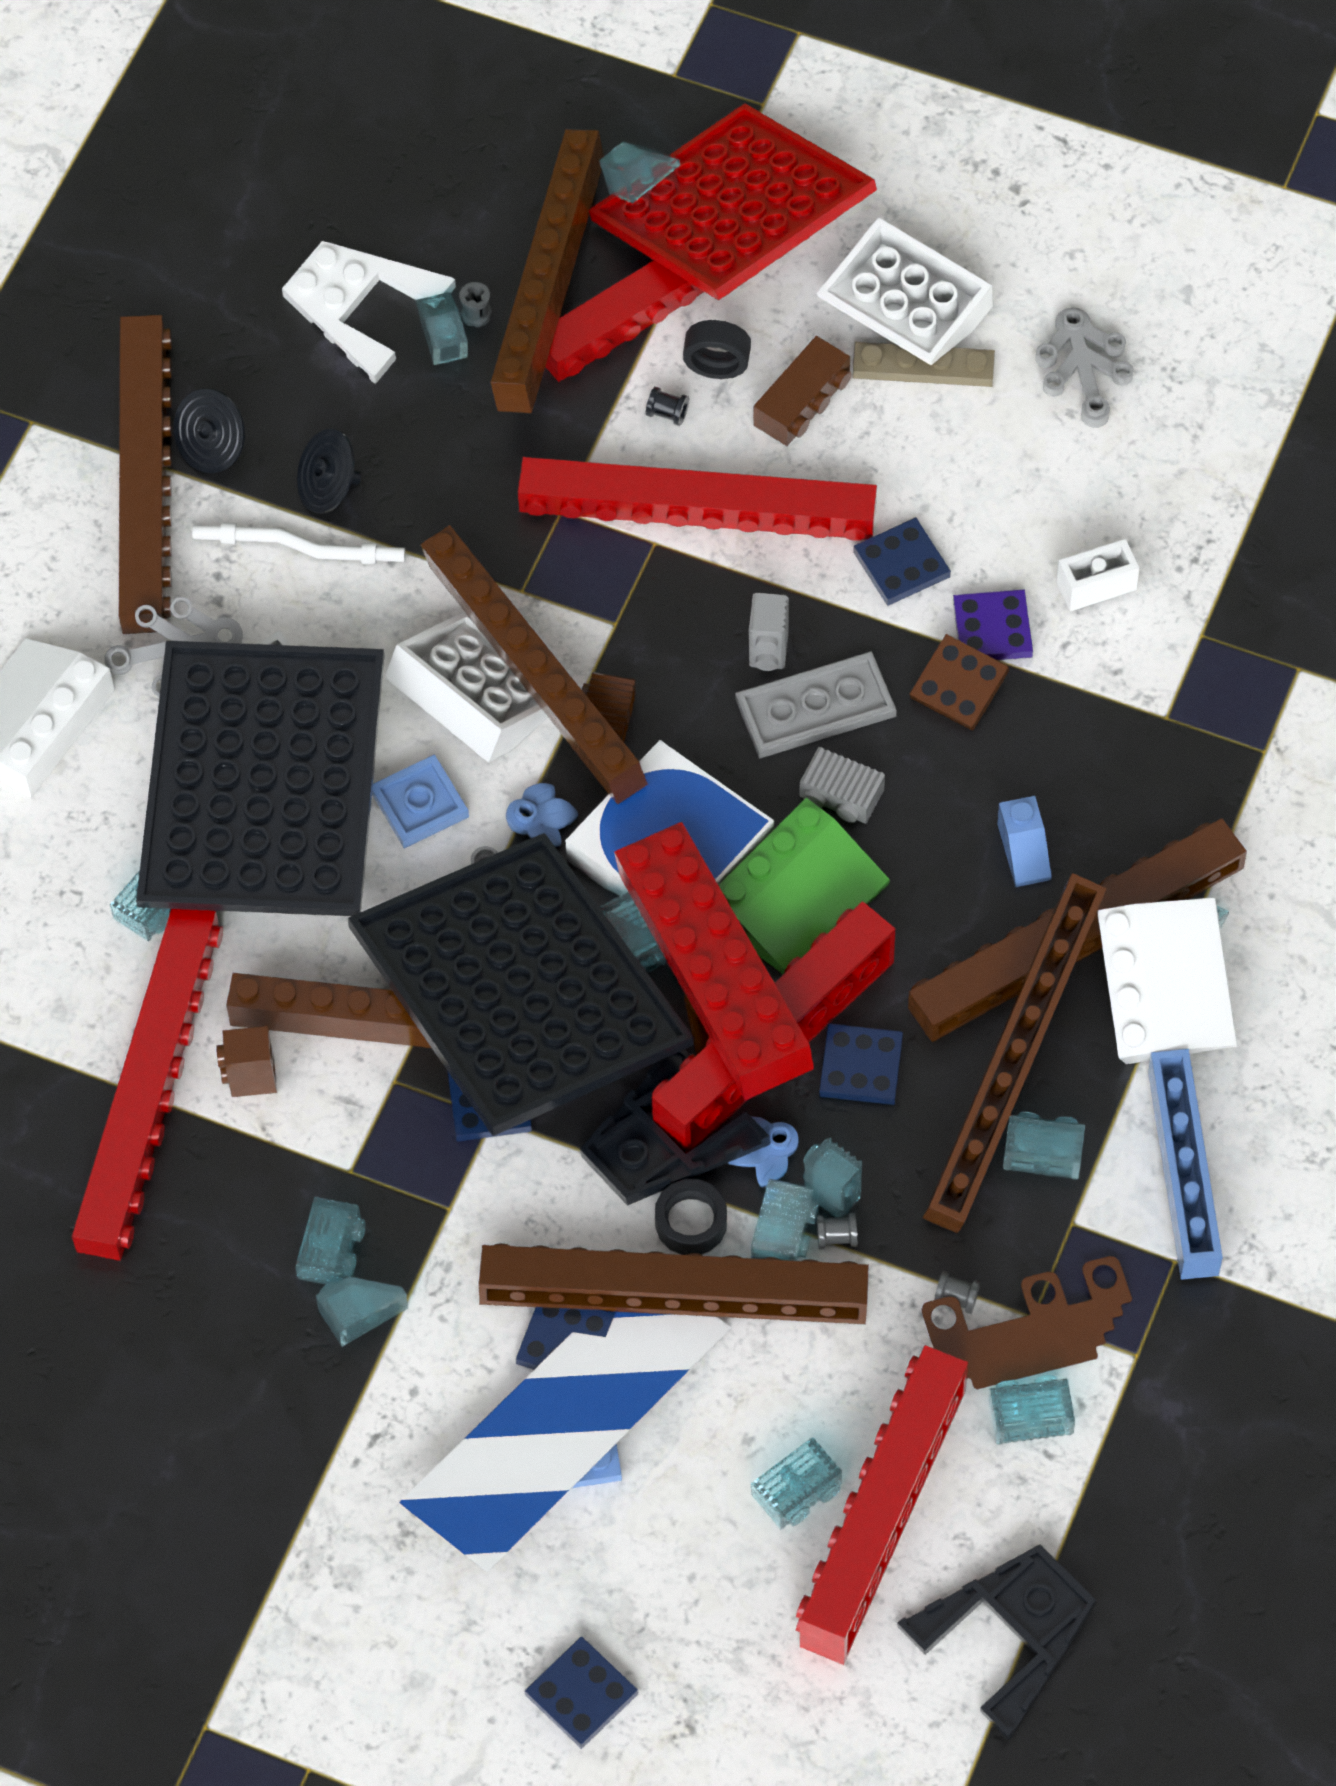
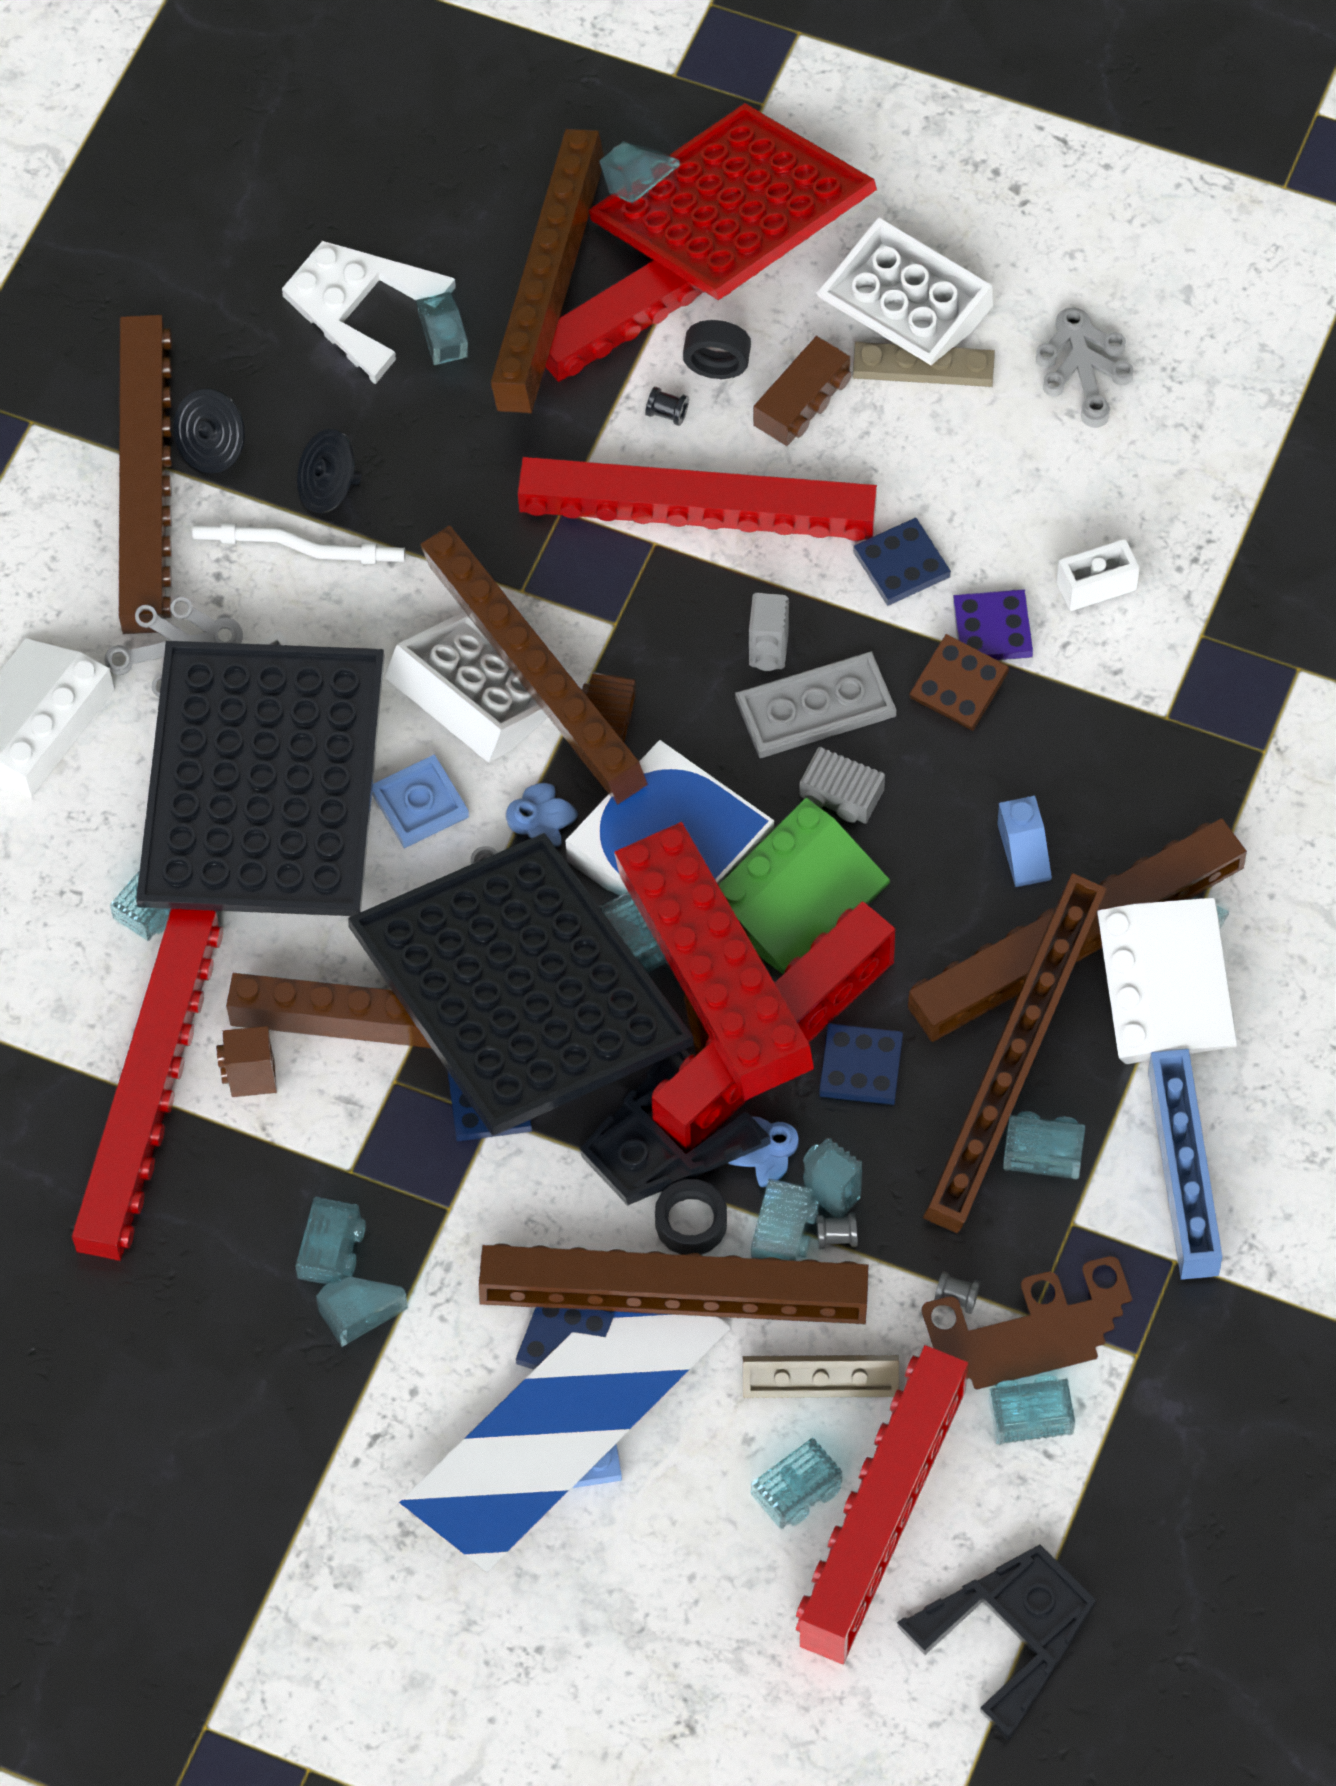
(479, 300): dark grey bush -> none
(581, 1692): dark blue tile -> none
(820, 1376): none -> plate

